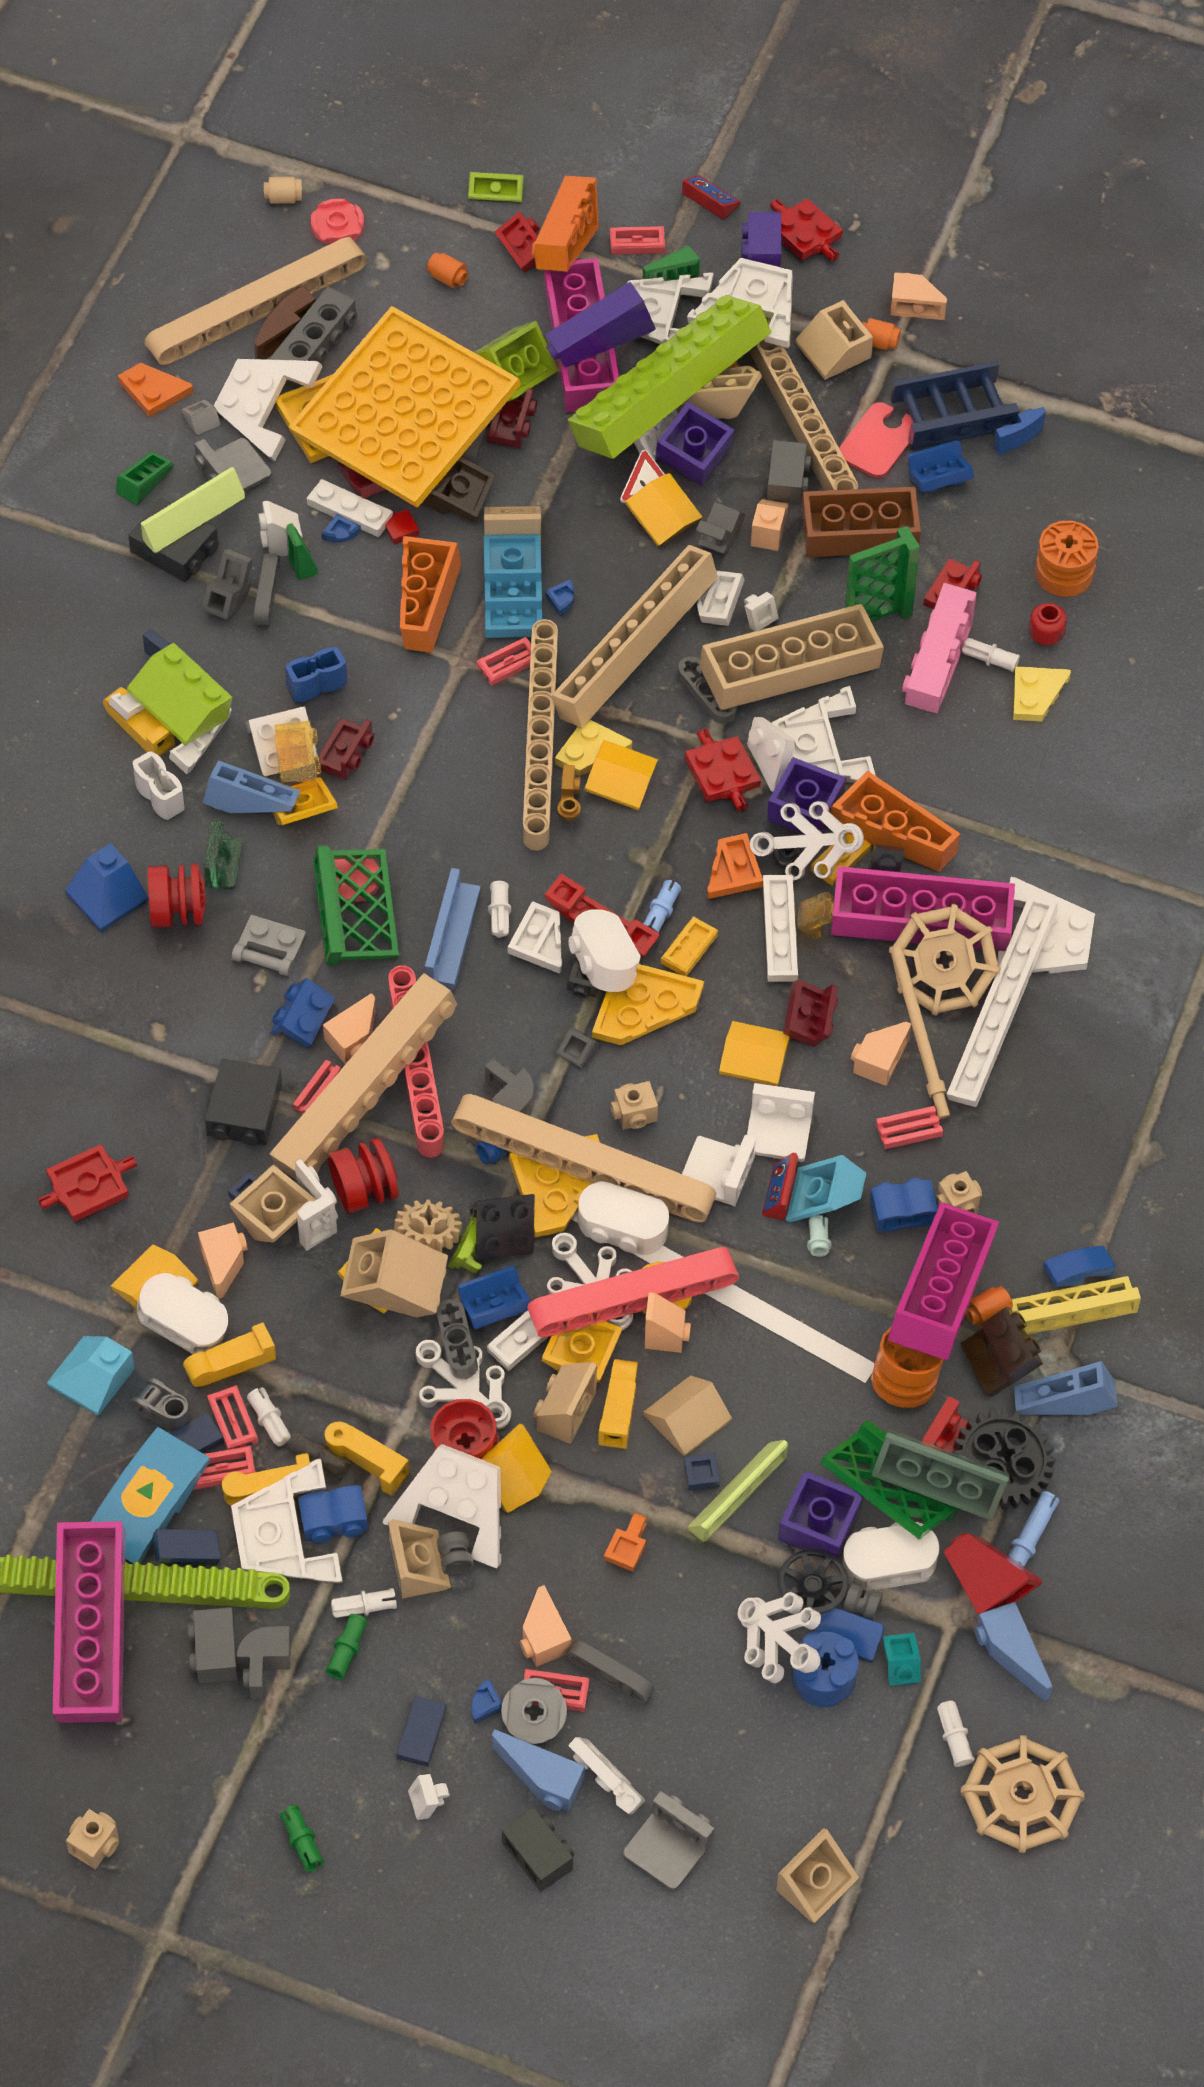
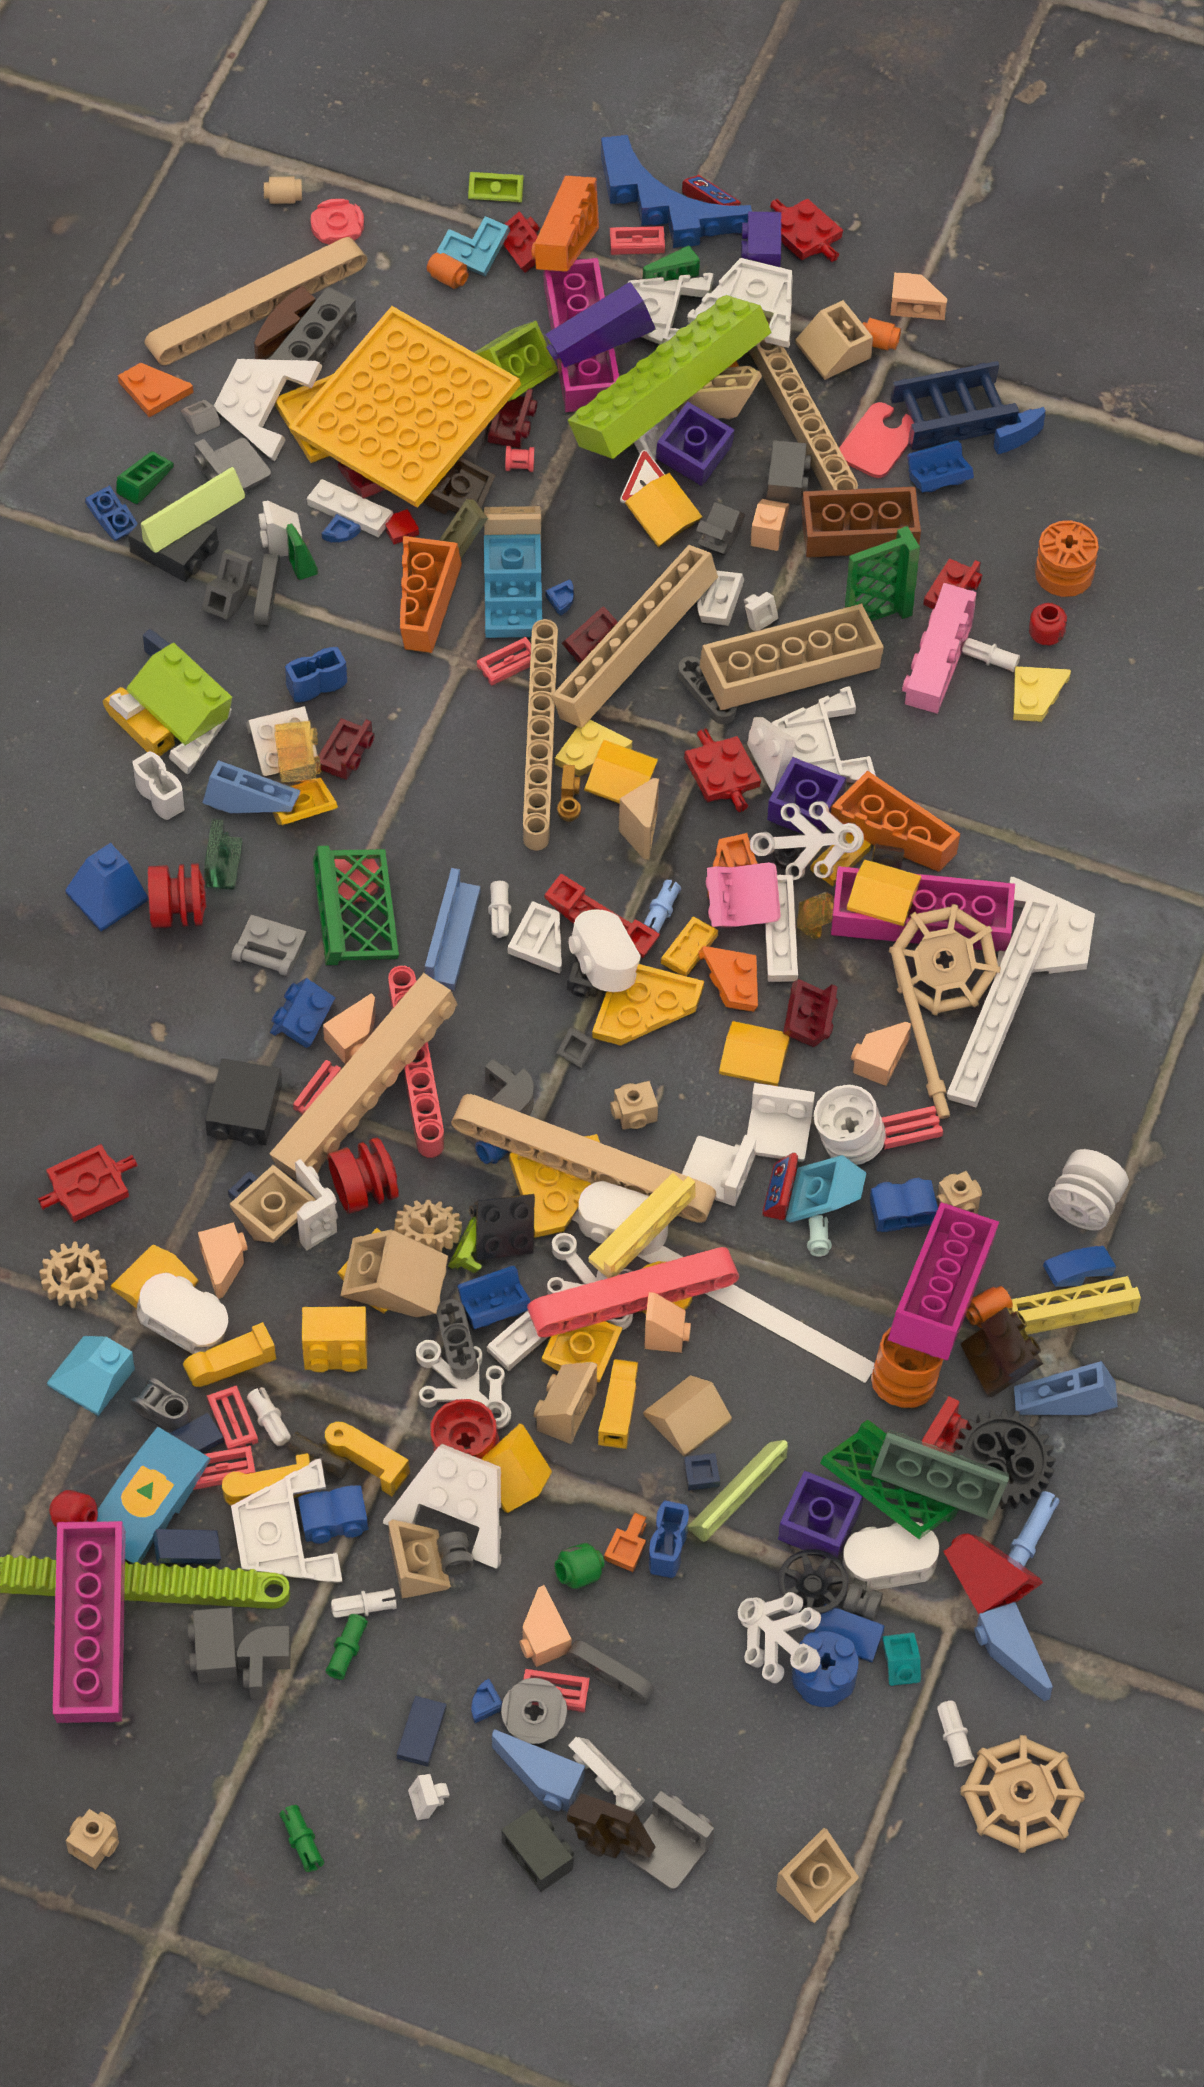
(72, 1272): none -> tan gear
(73, 1507): none -> red head
(110, 513): none -> blue slope
(334, 1338): none -> yellow brick
(465, 525): none -> olive plate
(476, 252): none -> medium azure plate
(519, 459): none -> coral bush
(579, 1565): none -> green head
(589, 634): none -> dark red bracket
(608, 1828): none -> dark brown plate
(639, 815): none -> tan slope
(643, 1225): none -> light yellow fence
(658, 204): none -> blue arch
(668, 1539): none -> blue brick
(734, 976): none -> orange wing
(743, 895): none -> bright pink bracket
(848, 1111): none -> white wheel
(883, 892): none -> yellow slope
(1088, 1189): none -> white wheel

